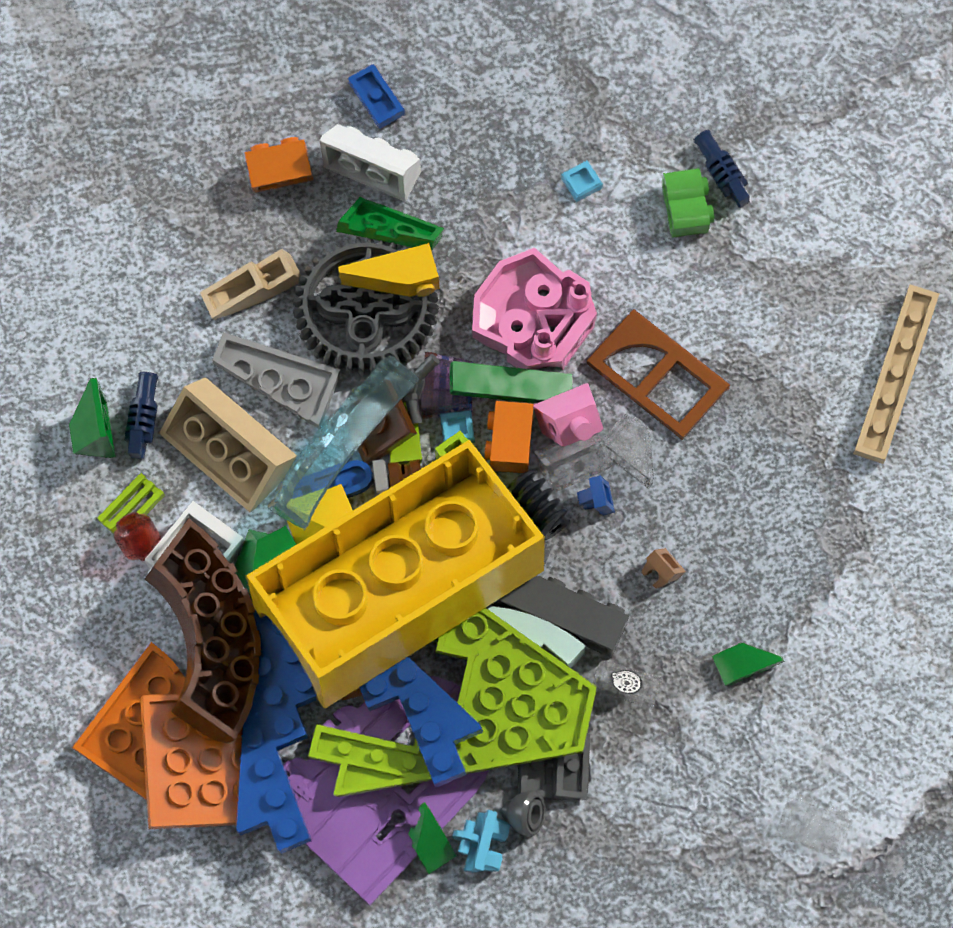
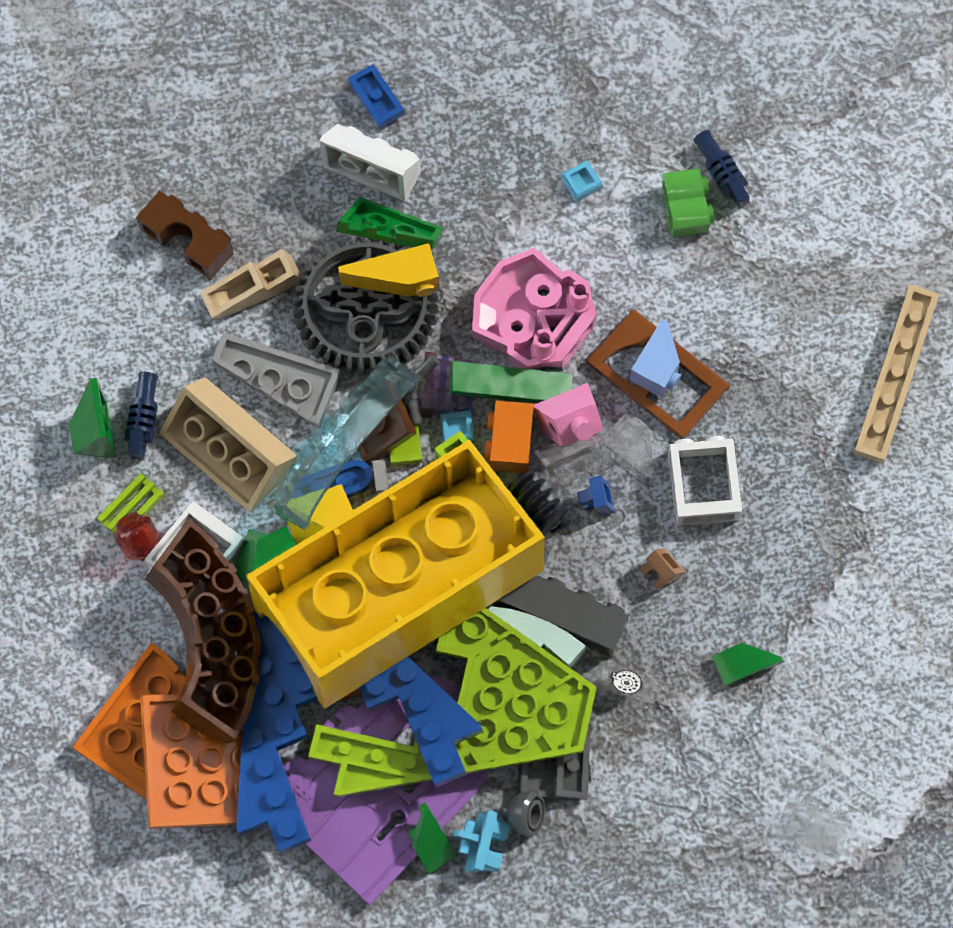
(167, 217): none -> reddish brown arch
(278, 164): orange brick -> none
(399, 471): reddish brown wheel -> none
(658, 363): none -> light blue slope
(704, 512): none -> white window

